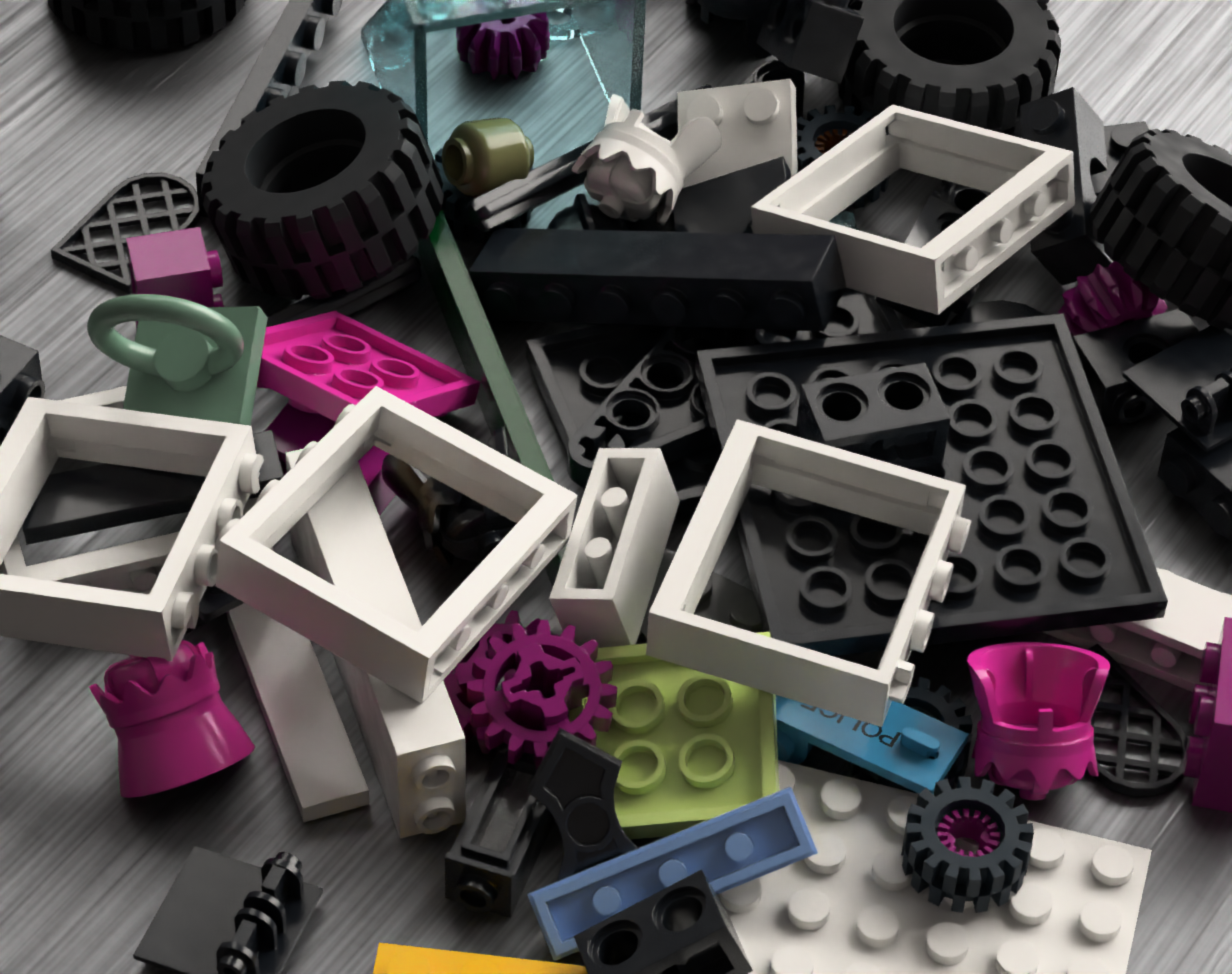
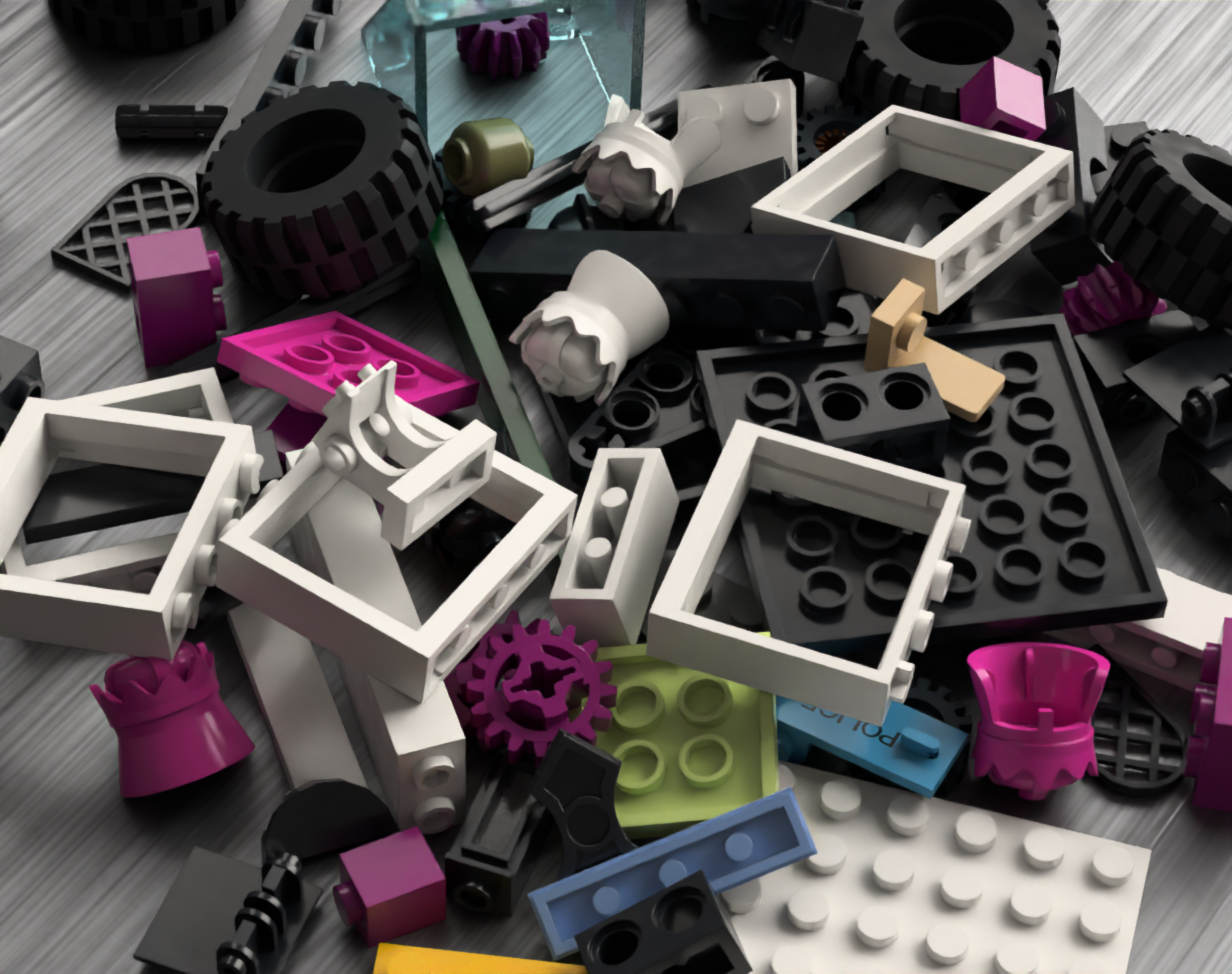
(169, 121): none -> black axle
(184, 355): sand green tile -> none
(325, 818): none -> black tile
(374, 423): none -> white tile
(390, 887): none -> magenta brick
(587, 334): none -> white hat
(898, 341): none -> tan bracket
(972, 814): black bush -> none
(1004, 100): none -> magenta brick

